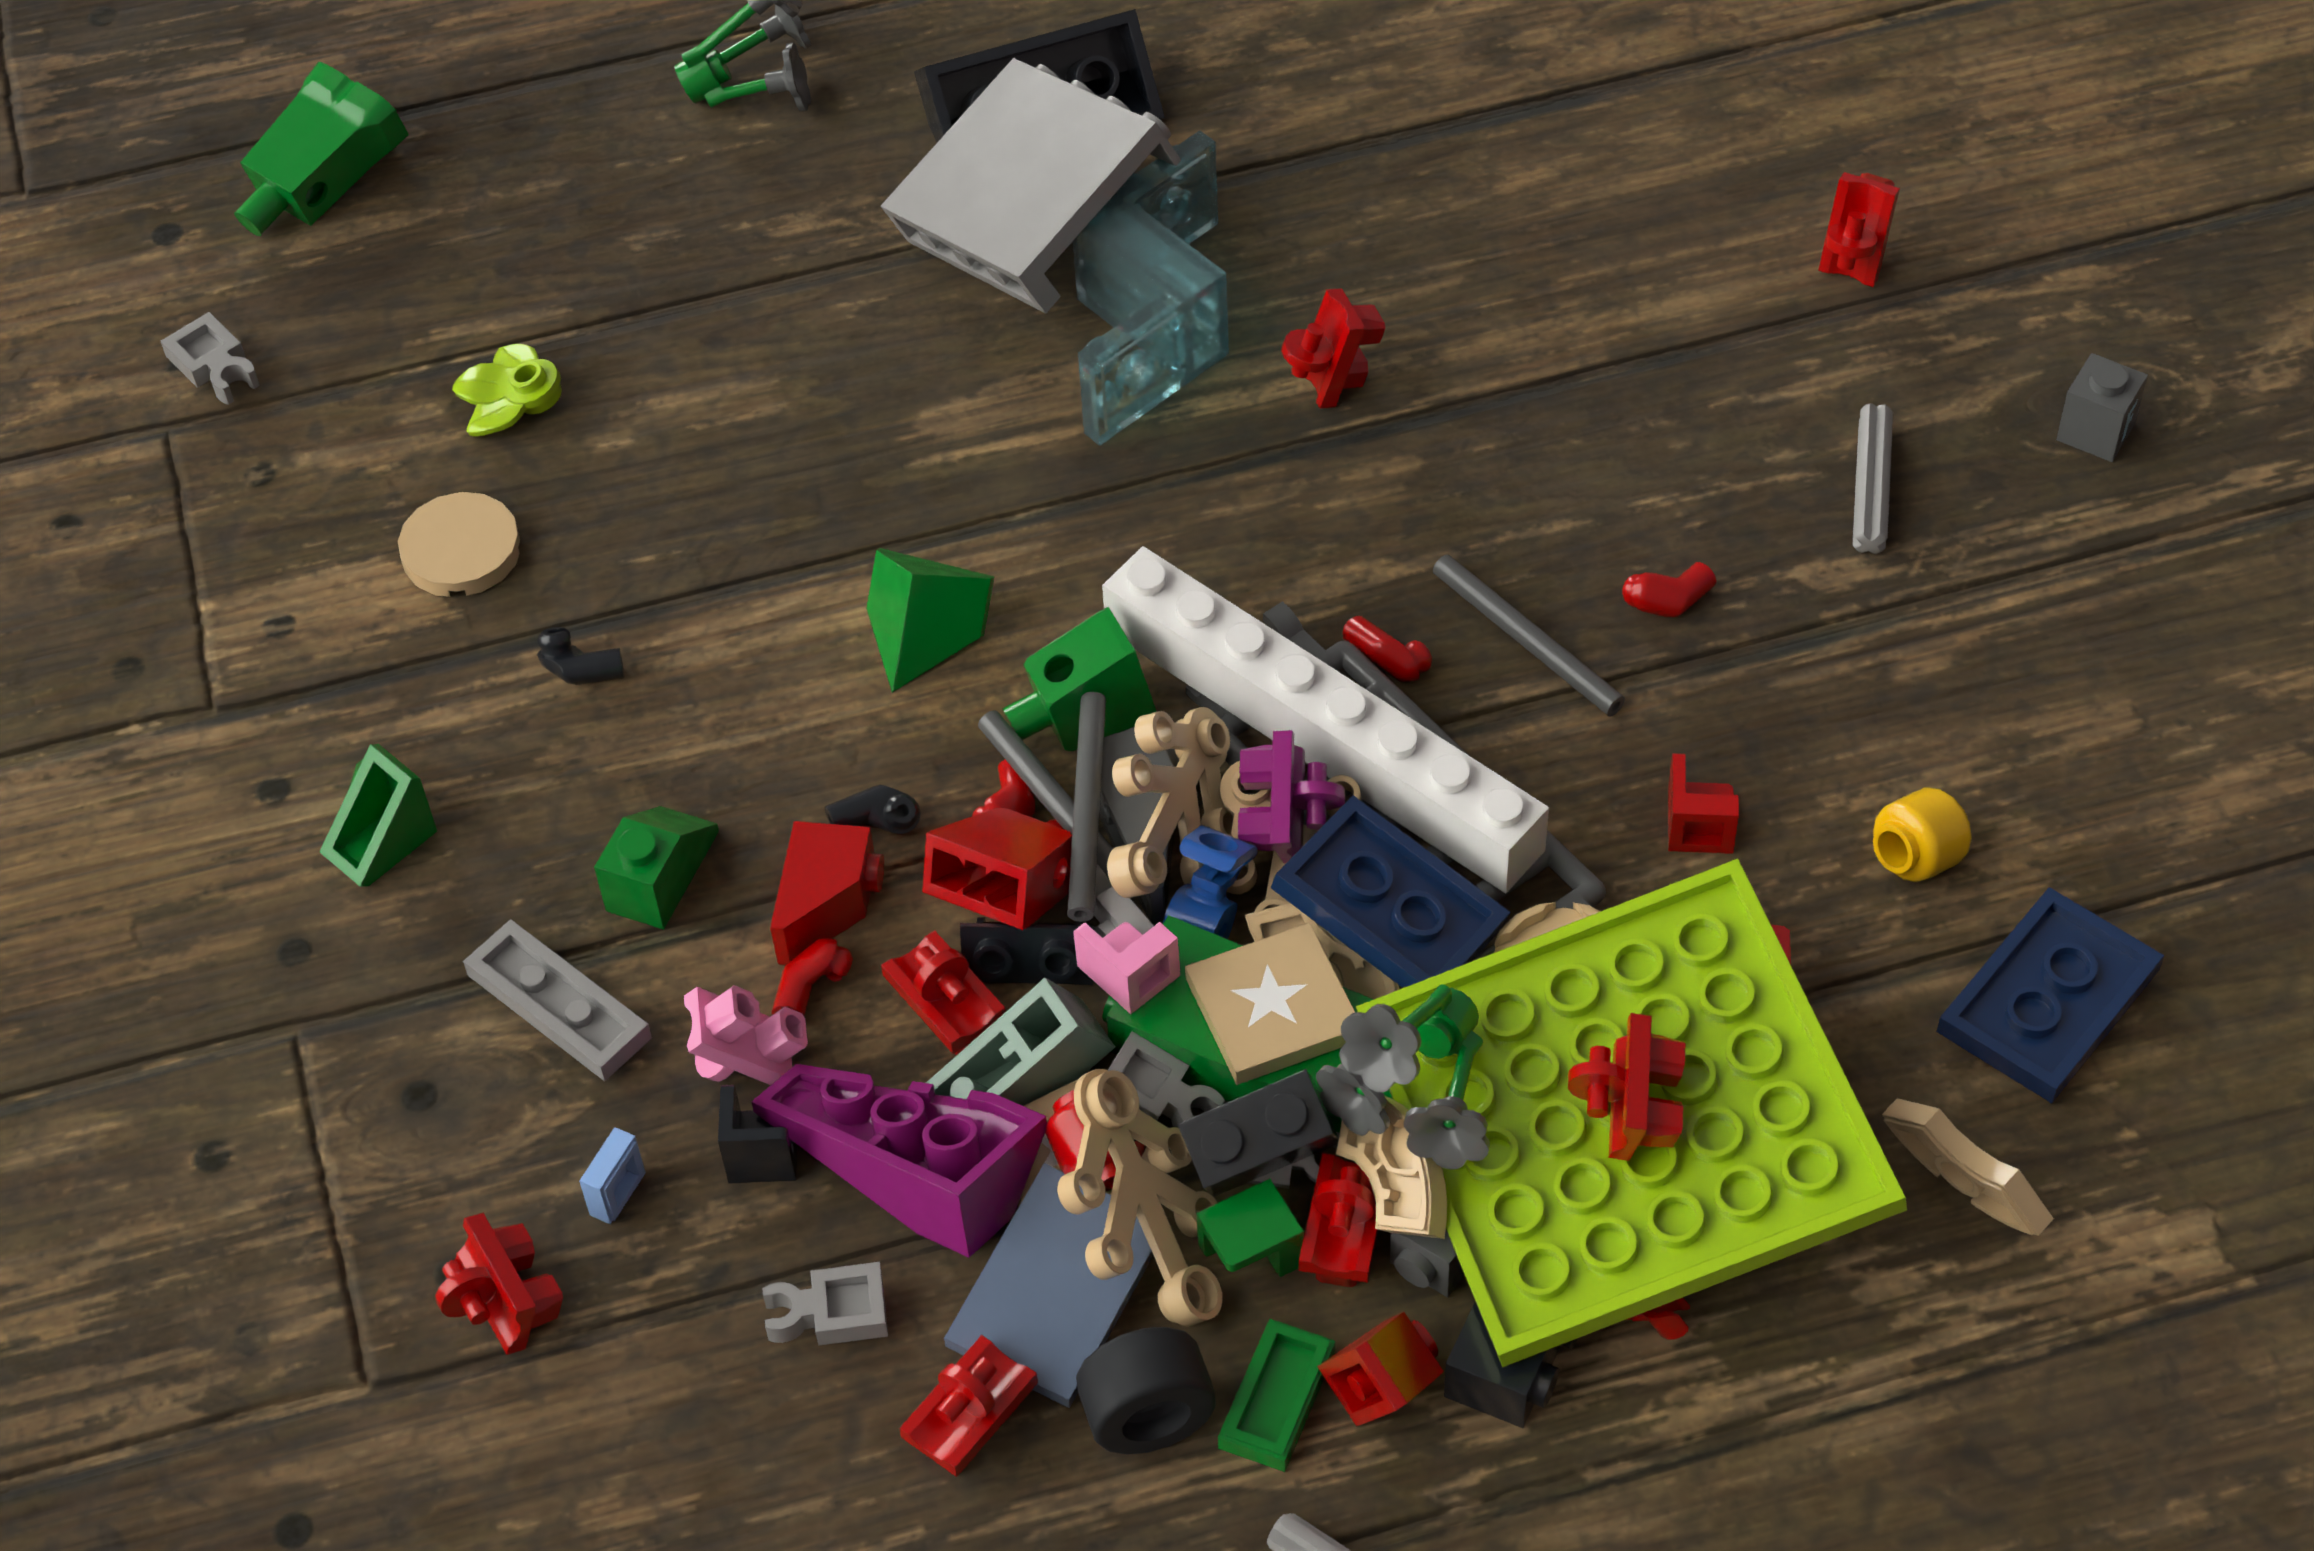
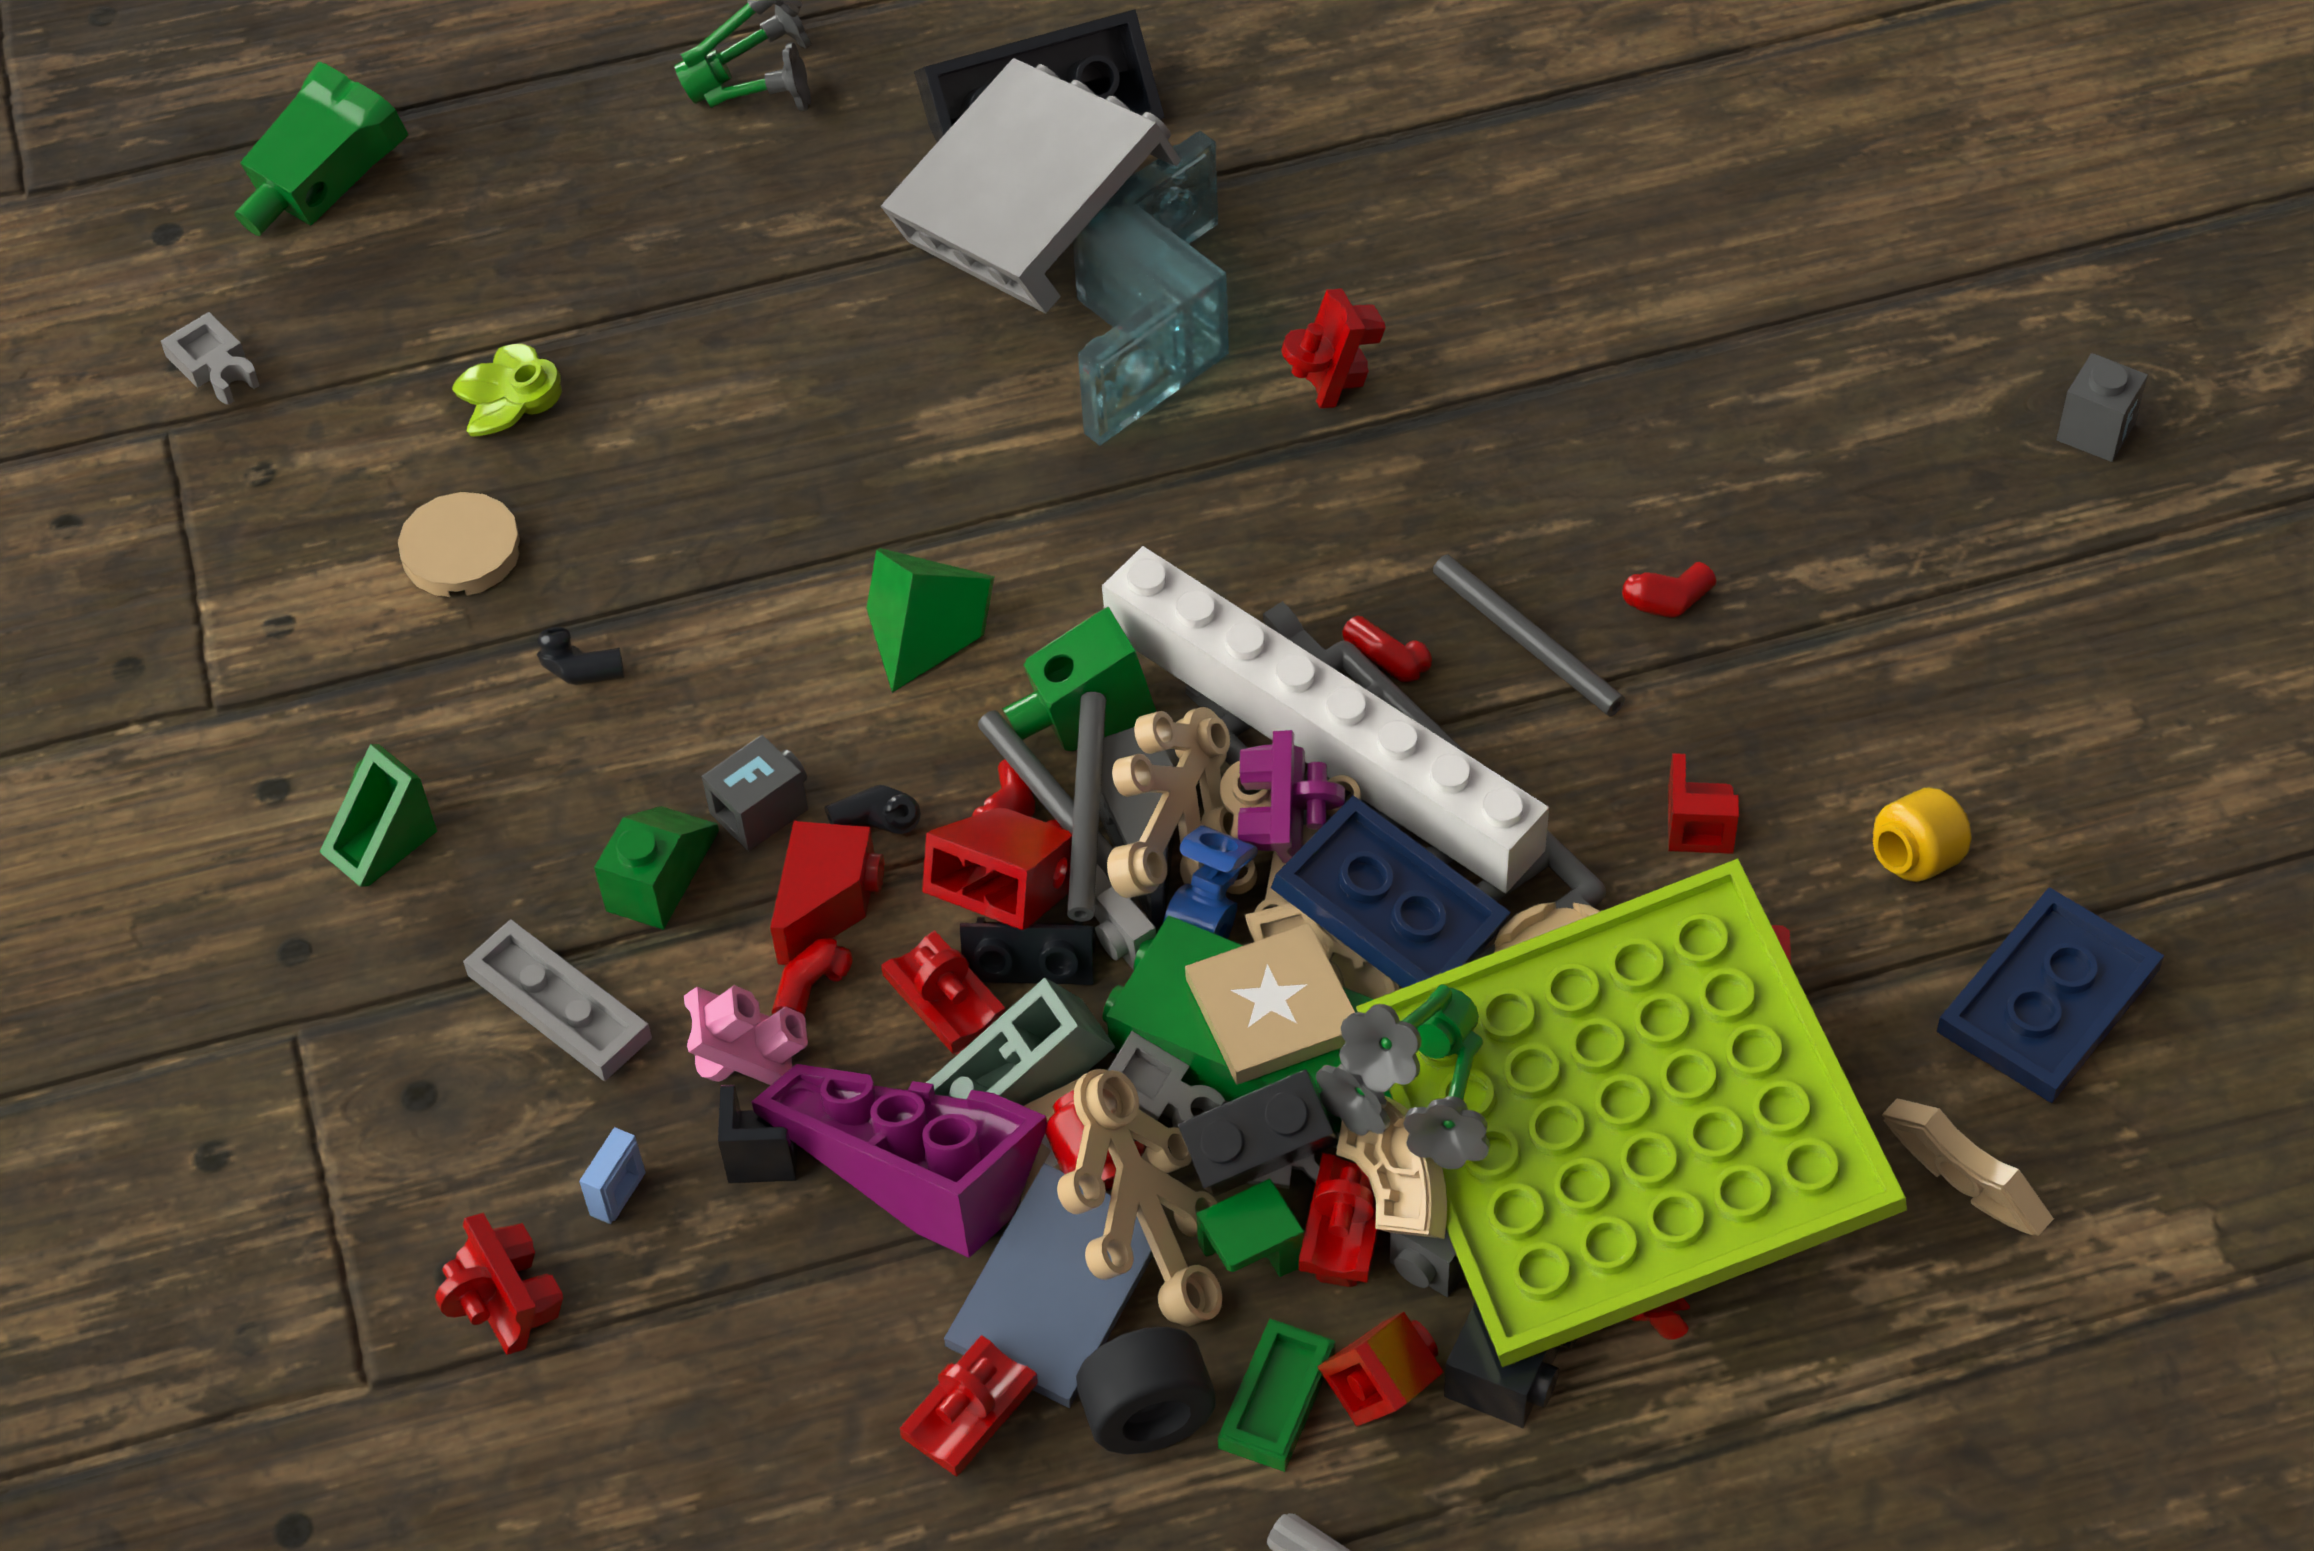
(756, 791): none -> dark grey brick
(841, 1306): light grey plate -> none
(1128, 963): bright pink panel -> none
(1637, 1061): red hips -> none
(1859, 227): red hips -> none
(1872, 478): light grey axle -> none

